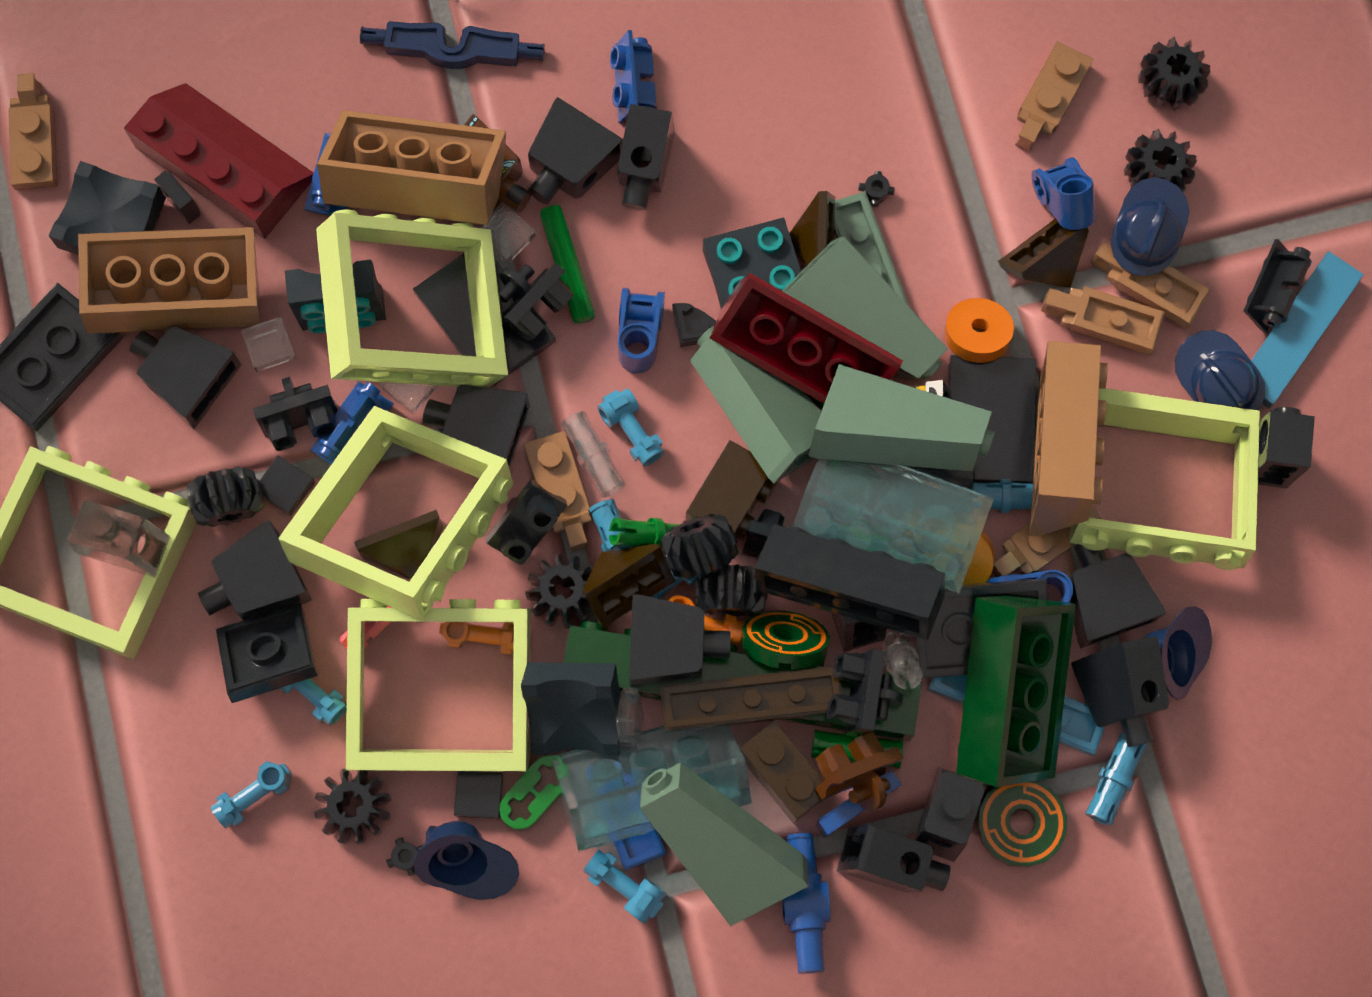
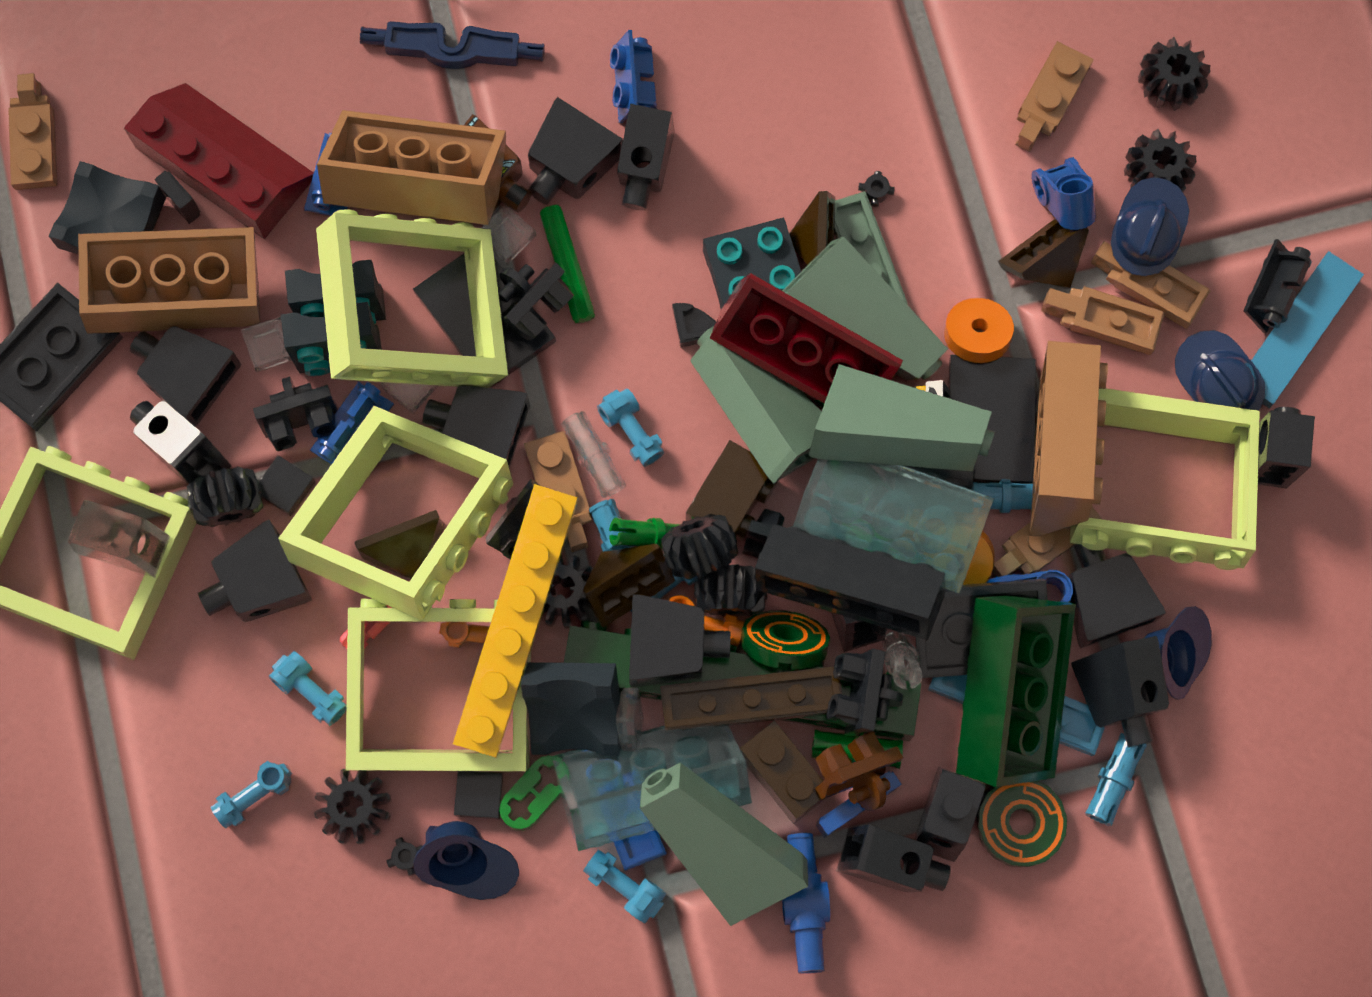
(176, 441): none -> torso
(266, 652): black tile -> none
(307, 339): none -> black brick
(515, 621): none -> yellow plate
(639, 322): blue piece -> none

